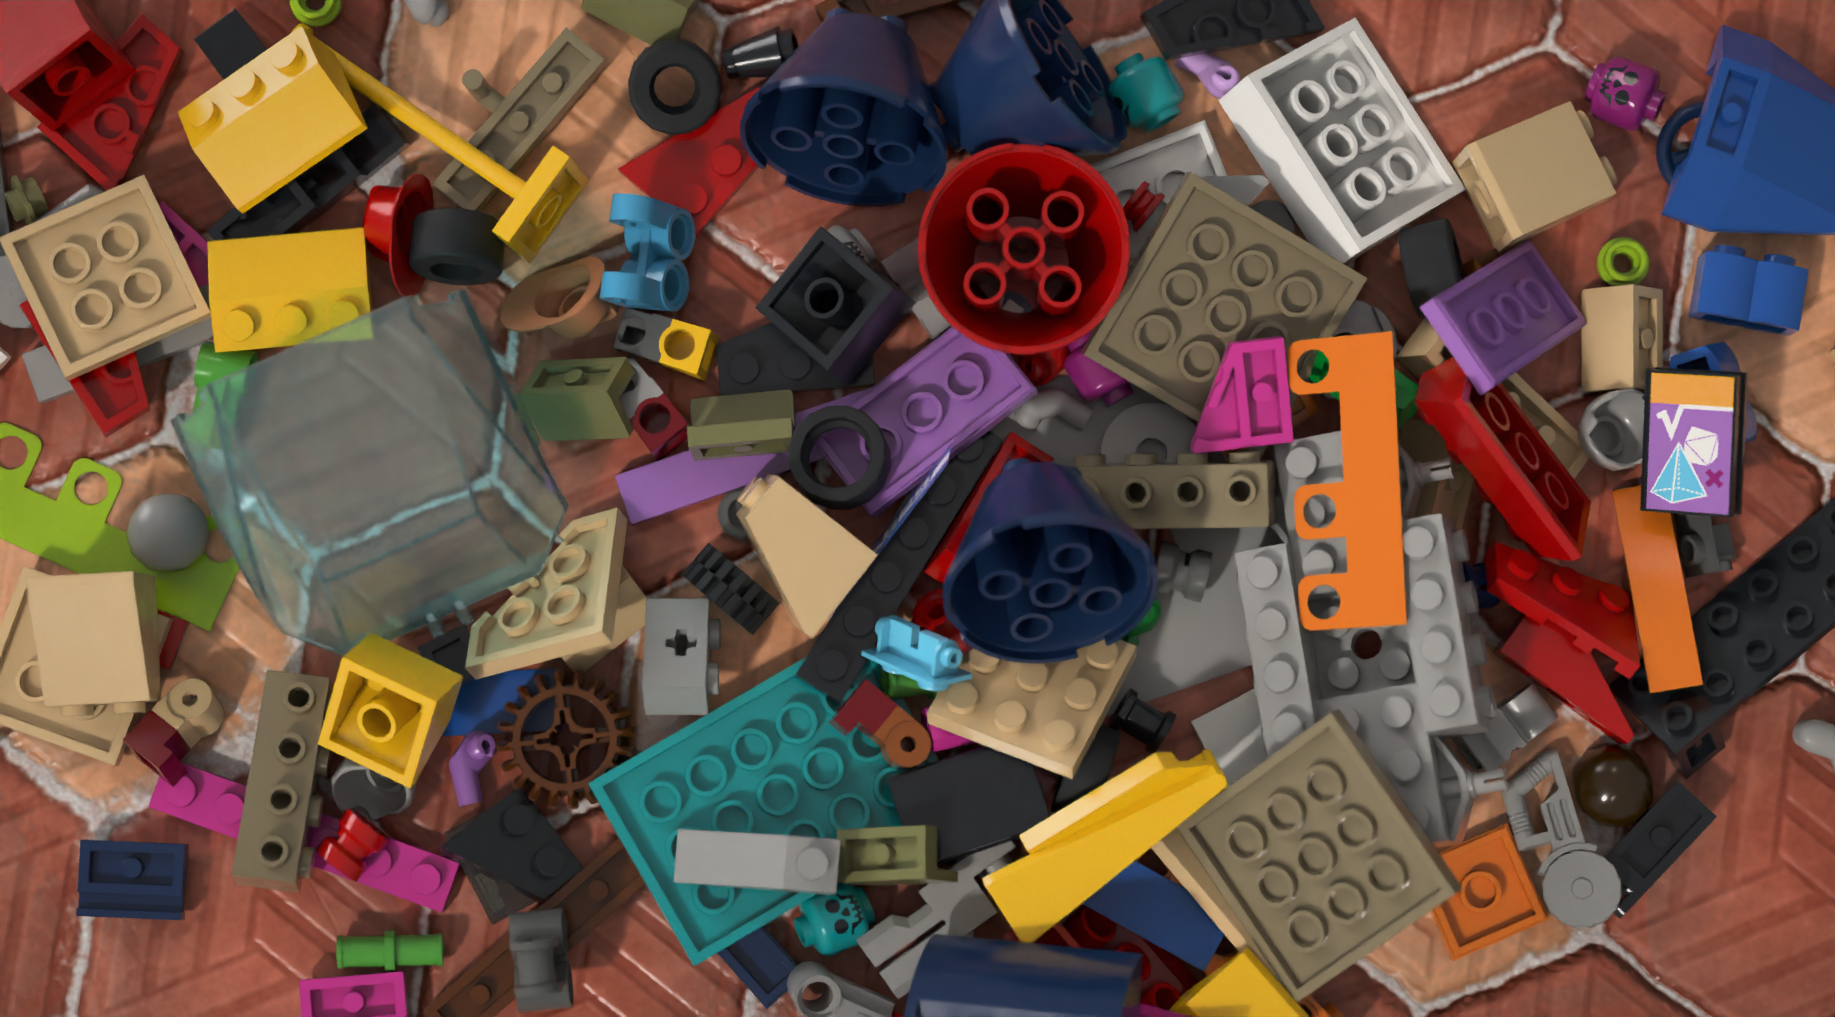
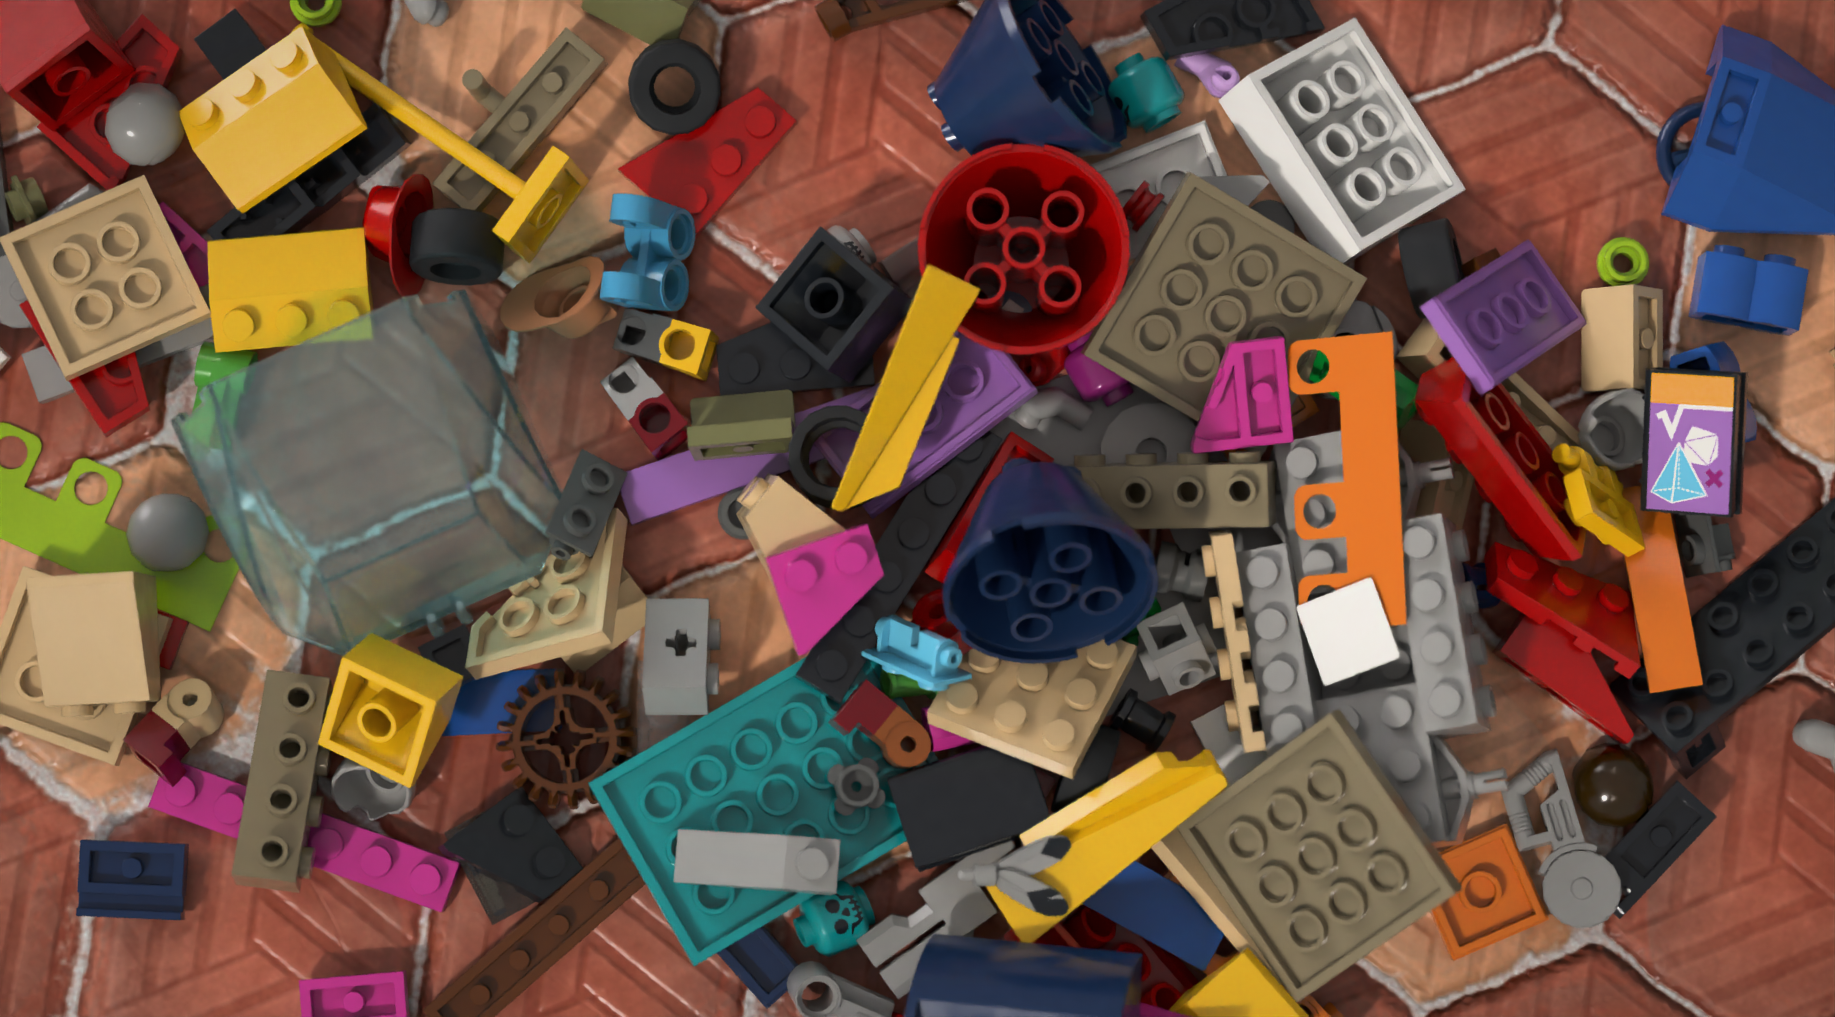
(144, 124): none -> light grey hair
(356, 840): red wheel -> none
(390, 950): bright green pin -> none
(468, 762): medium lavender arm -> none
(541, 960): dark grey piece -> none
(579, 398): olive panel -> none
(584, 506): none -> dark grey hinge
(730, 588): black tyre -> none
(760, 54): black cone -> none
(823, 581): none -> dark pink wing
(849, 115): dark blue cone -> none
(865, 774): none -> dark grey plate
(890, 856): olive panel -> none
(907, 389): none -> yellow wedge
(910, 503): blue sticker -> none
(1014, 874): none -> light grey piece
(1176, 649): none -> light grey brick
(1233, 661): none -> tan wing
(1348, 631): none -> white sticker
(1515, 724): light grey leg -> none
(1534, 175): tan slope -> none
(1597, 500): none -> yellow plate
(1625, 93): magenta head -> none

